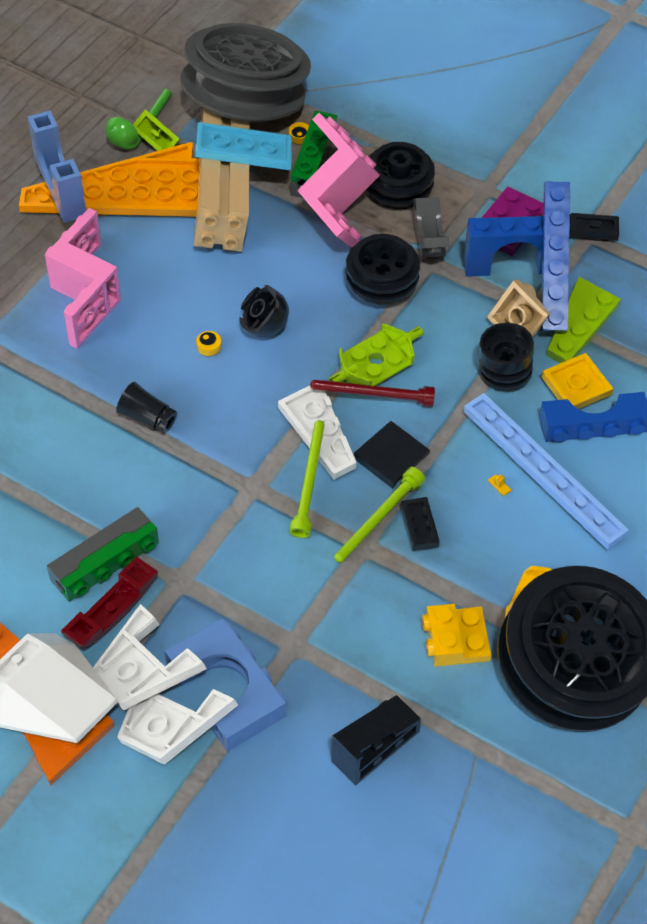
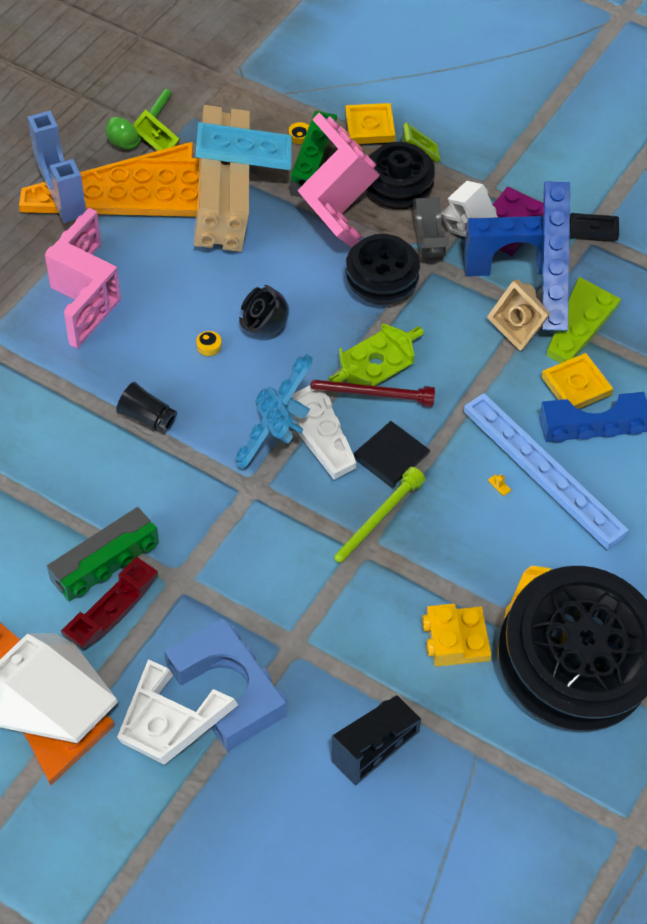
(136, 673): white wing -> none
(245, 72): dark grey wheel -> none
(276, 412): none -> dark azure piece
(301, 525): lime piece -> none
(370, 123): none -> yellow plate
(415, 137): none -> lime slope
(419, 523): black plate -> none
(467, 202): none -> white brick
(506, 356): black wheel -> none

